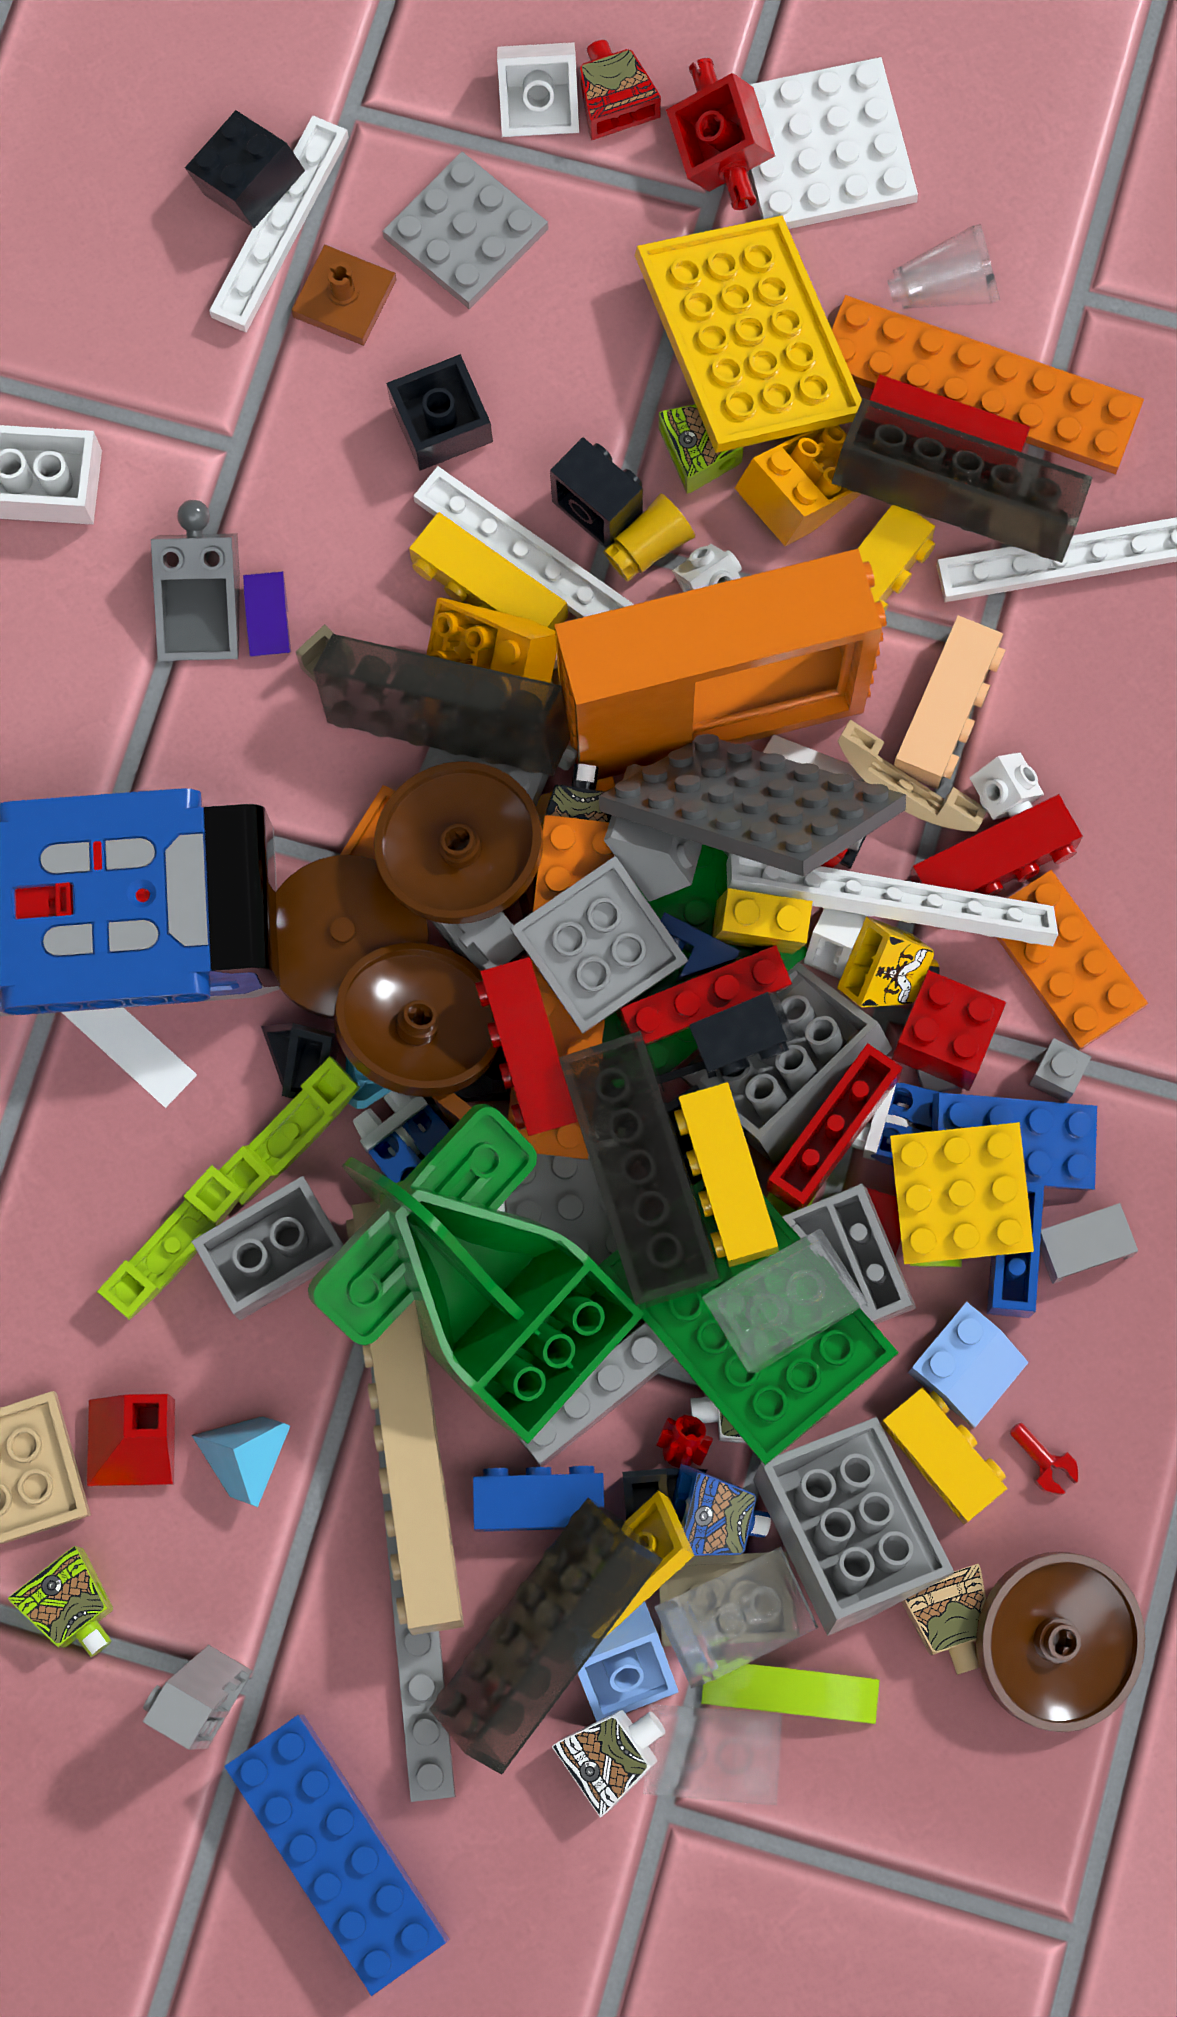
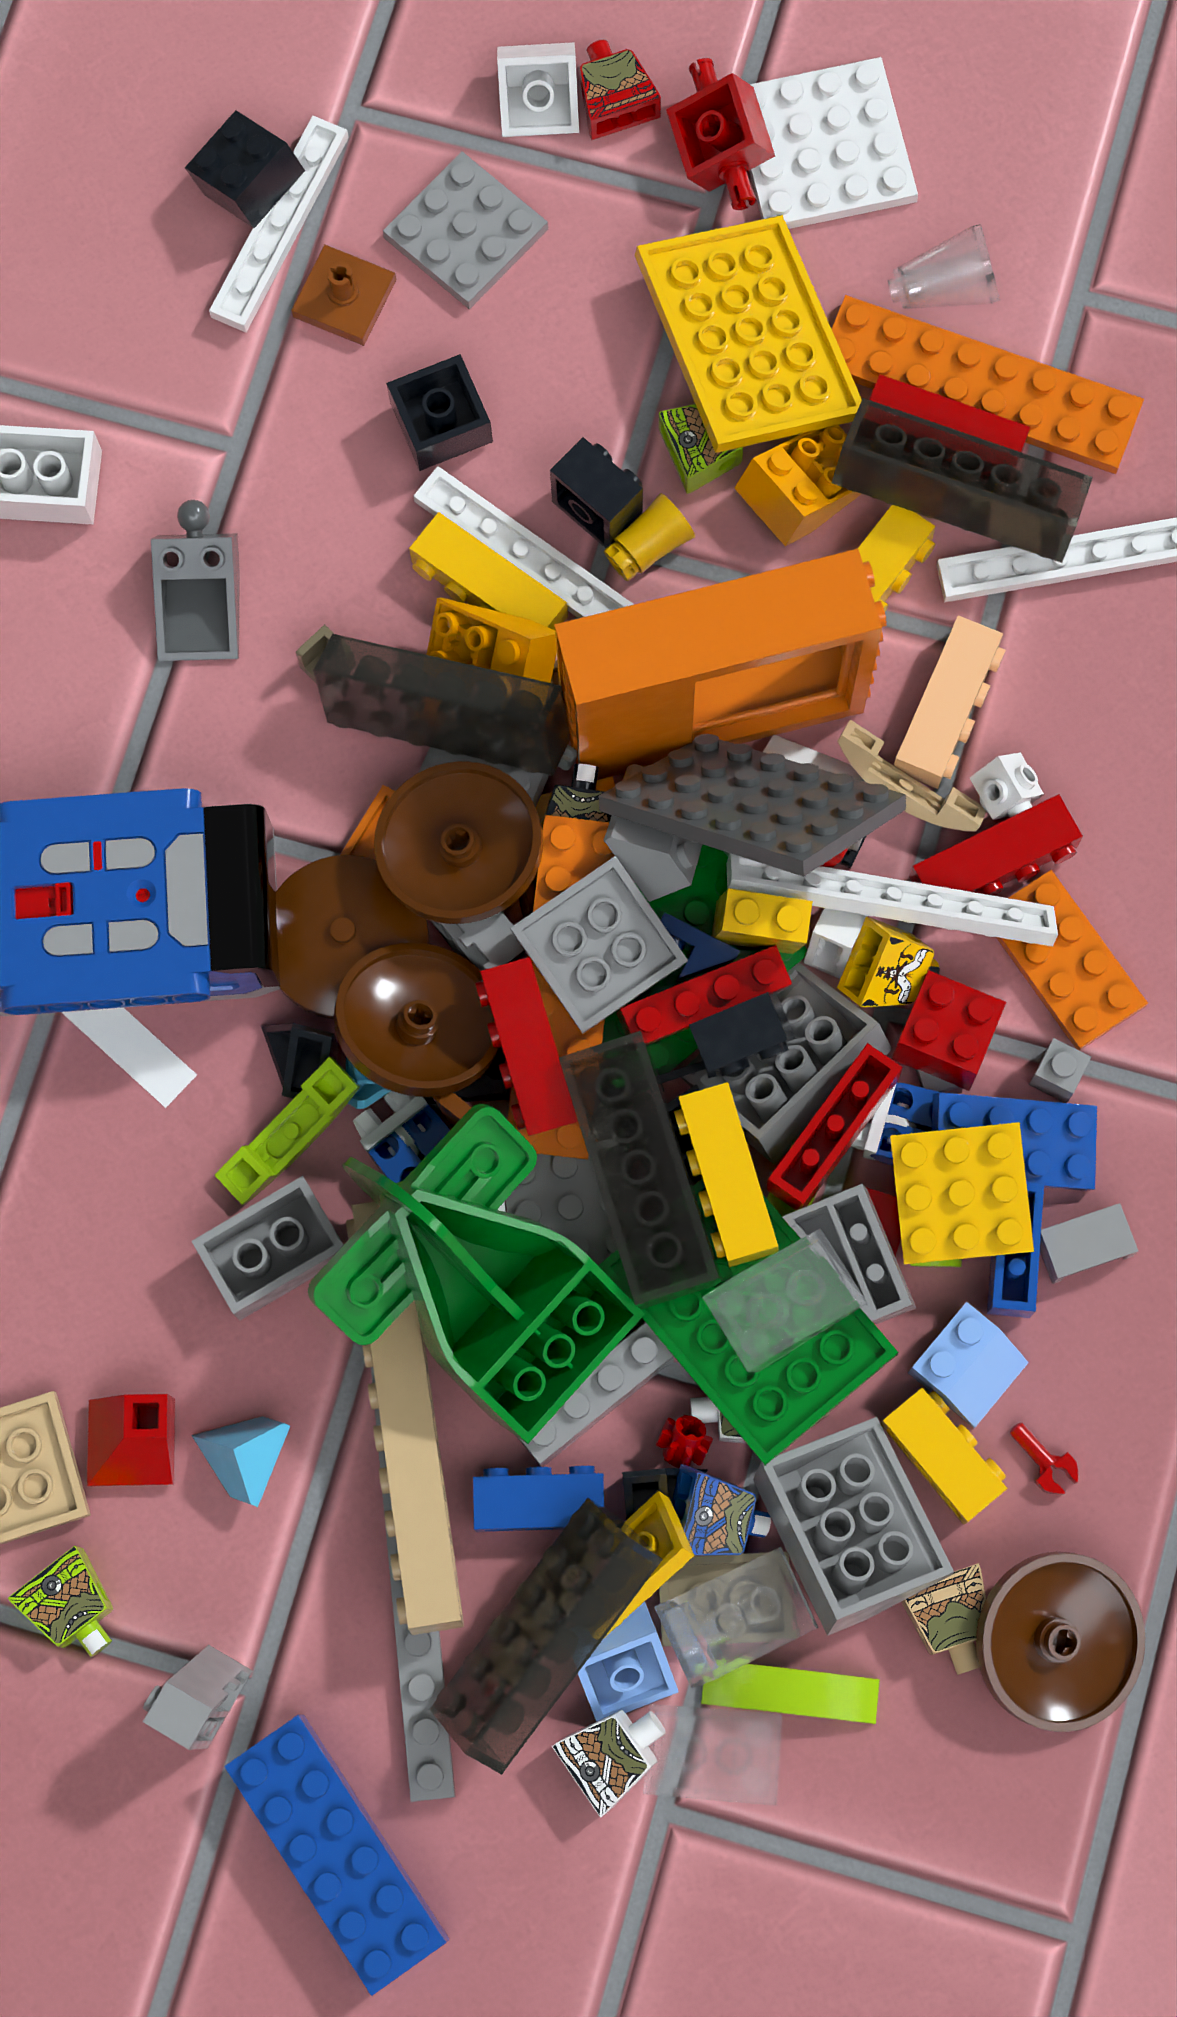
(171, 1246): lime slope -> none
(266, 613): dark purple slope -> none
(707, 567): white brick -> none

